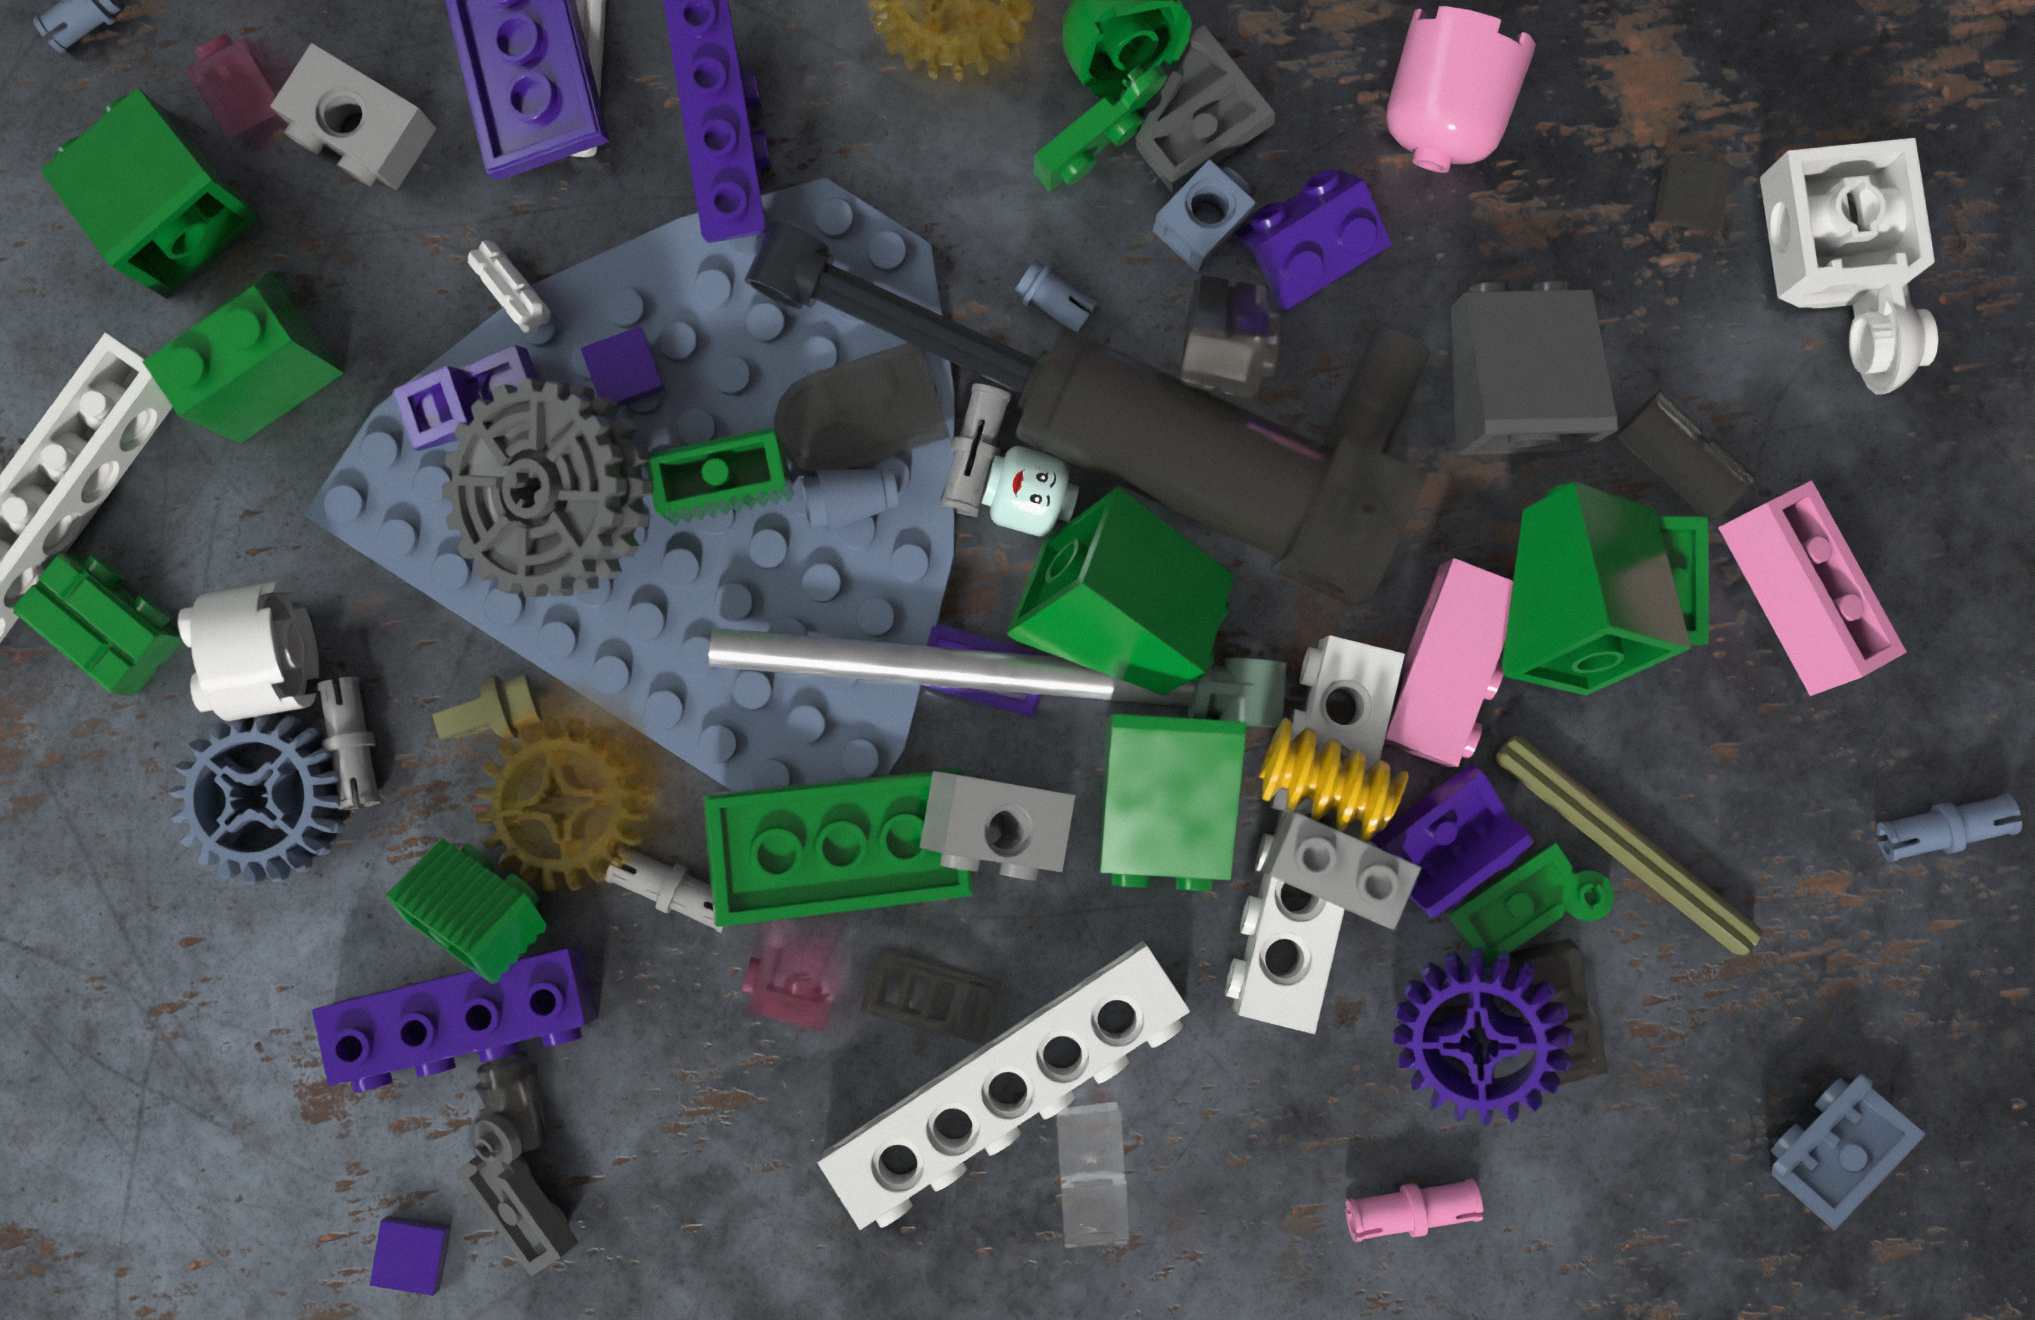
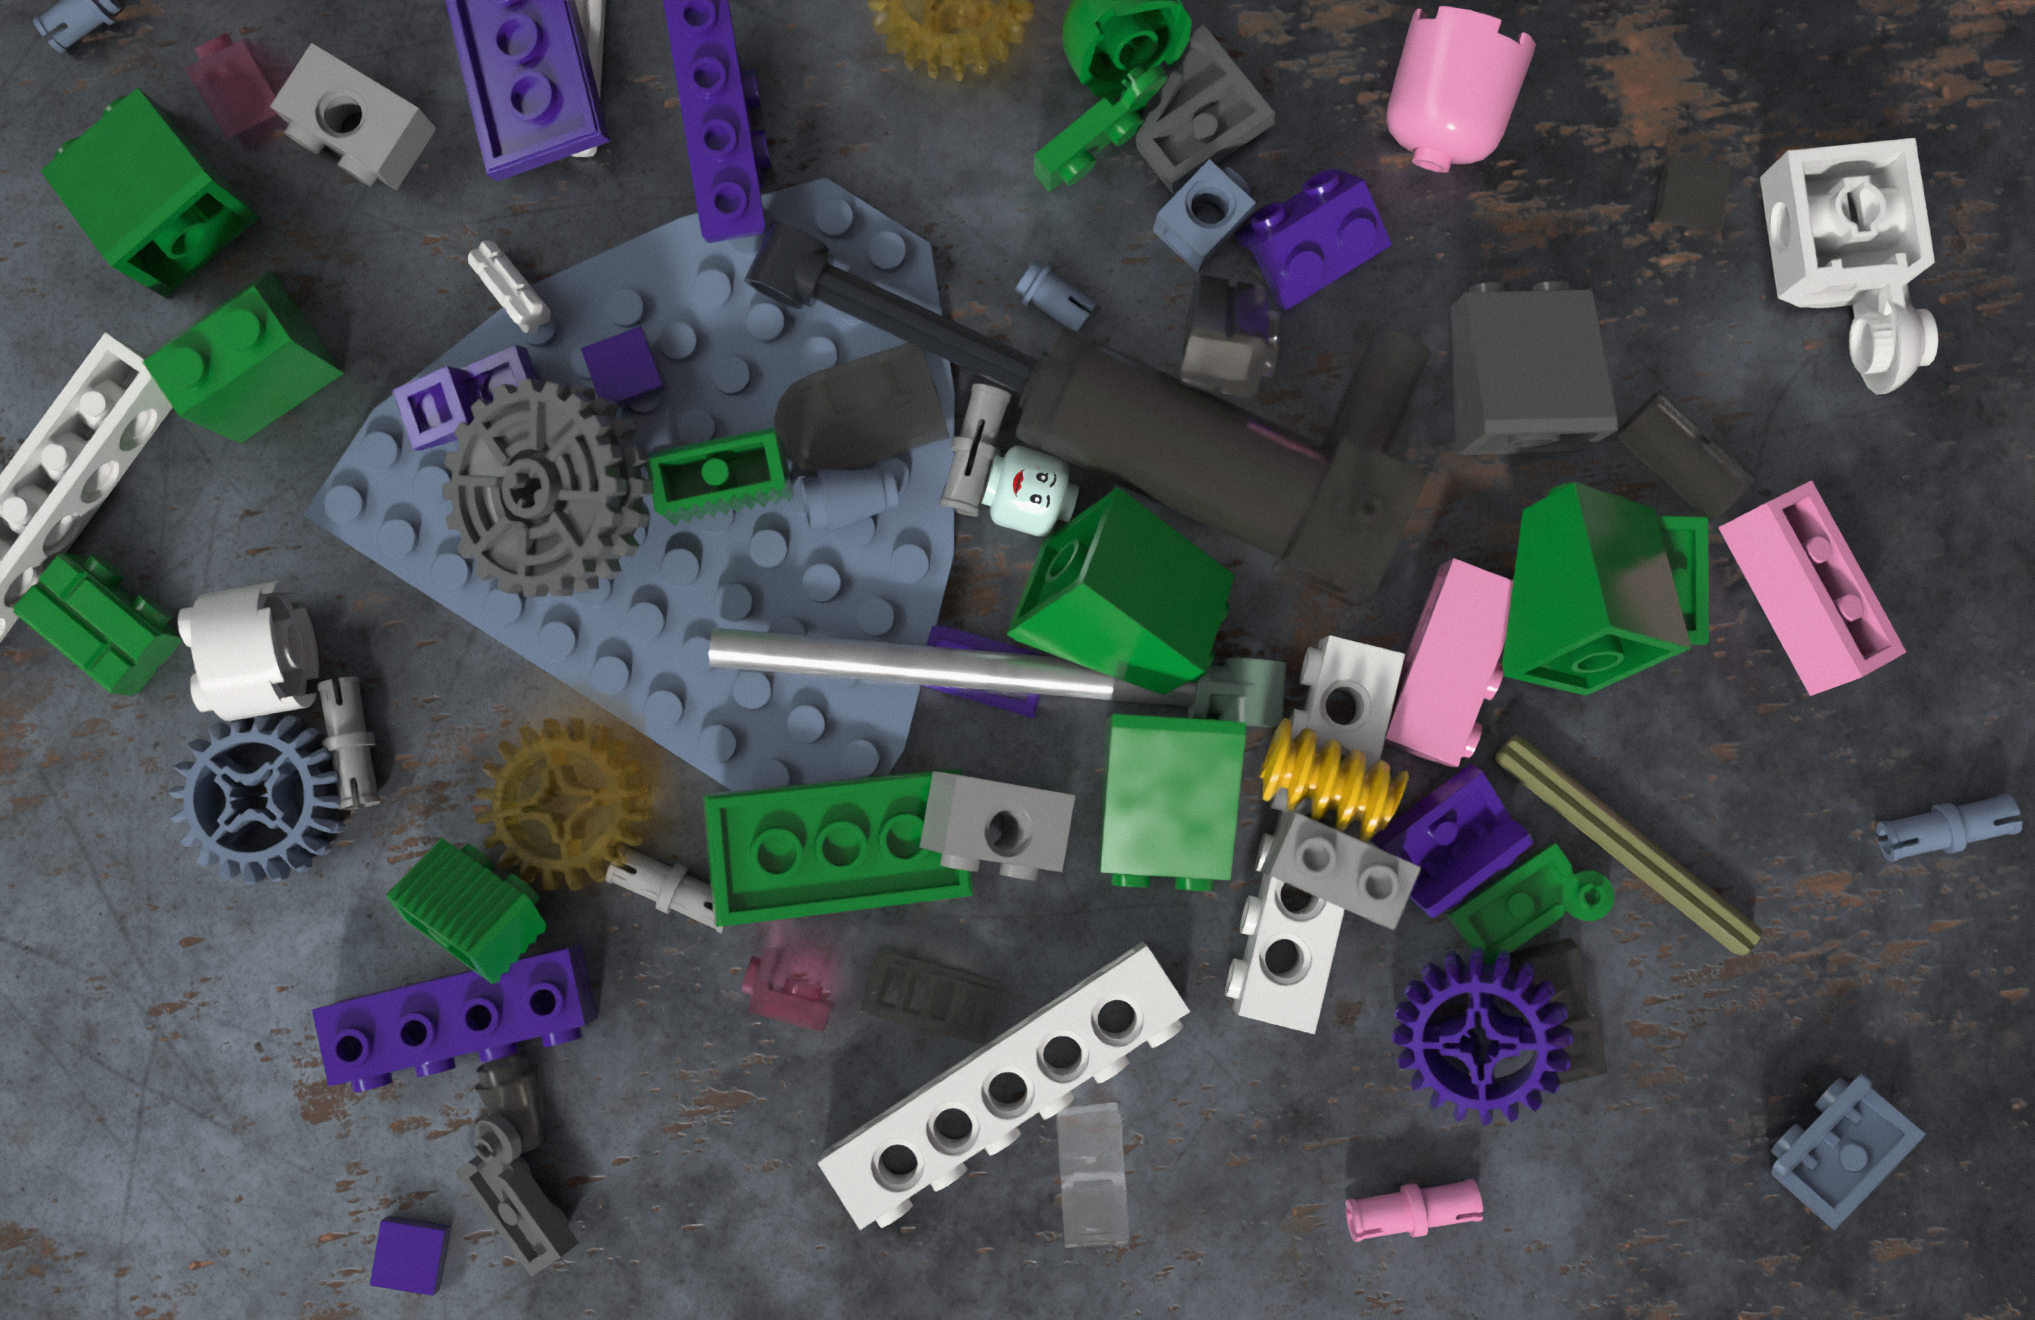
(501, 707): olive piece -> none

